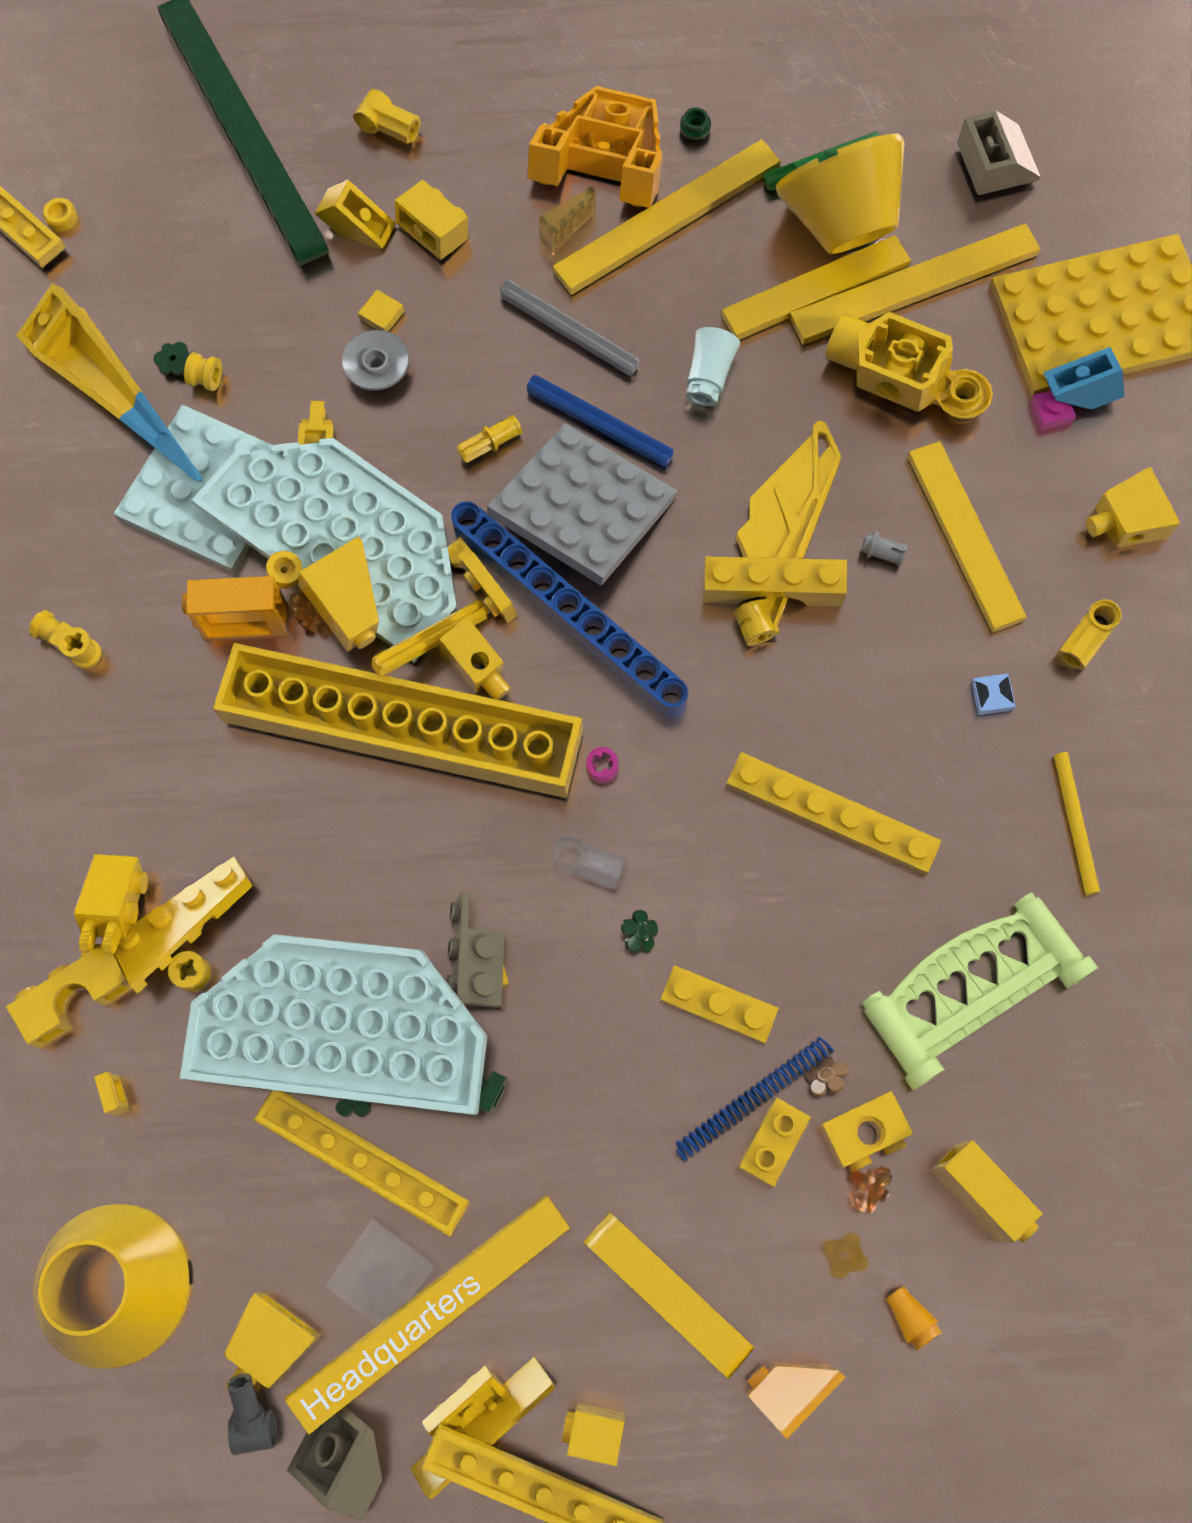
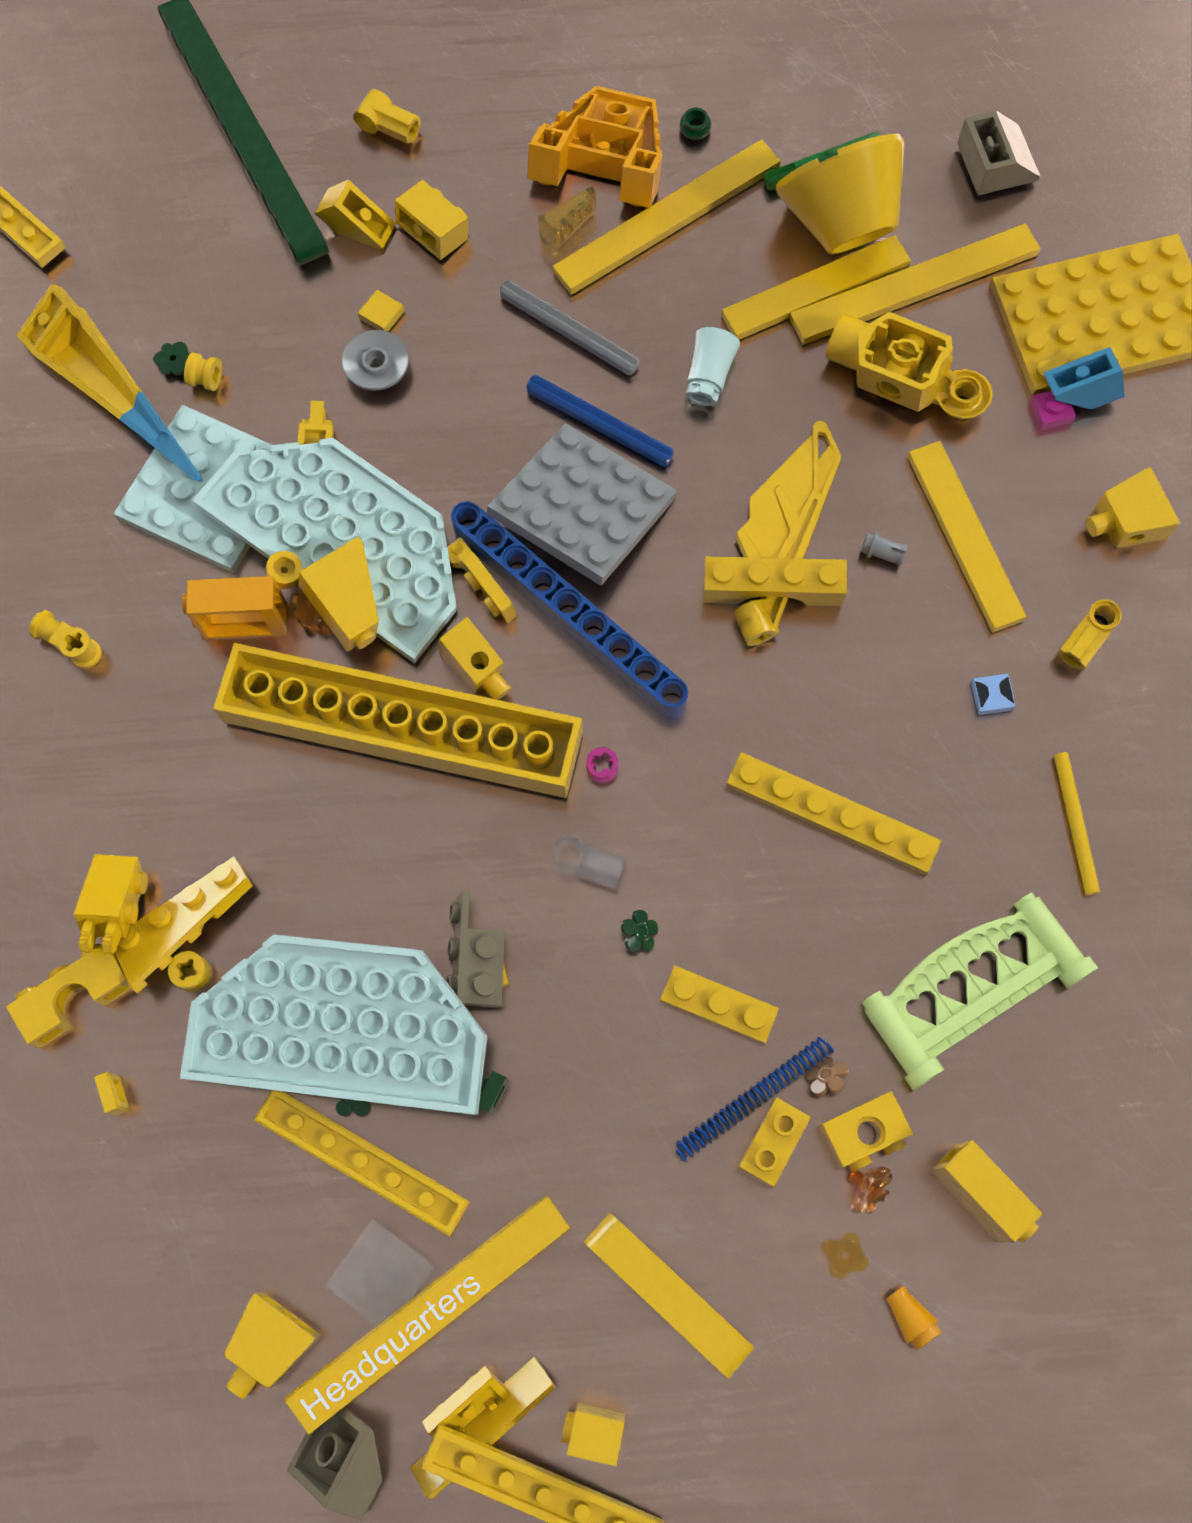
(60, 214): yellow tile -> none
(153, 1293): yellow cone -> none
(249, 1425): dark grey pin -> none
(425, 639): yellow axle -> none
(489, 439): yellow axle -> none
(791, 1391): light orange slope -> none

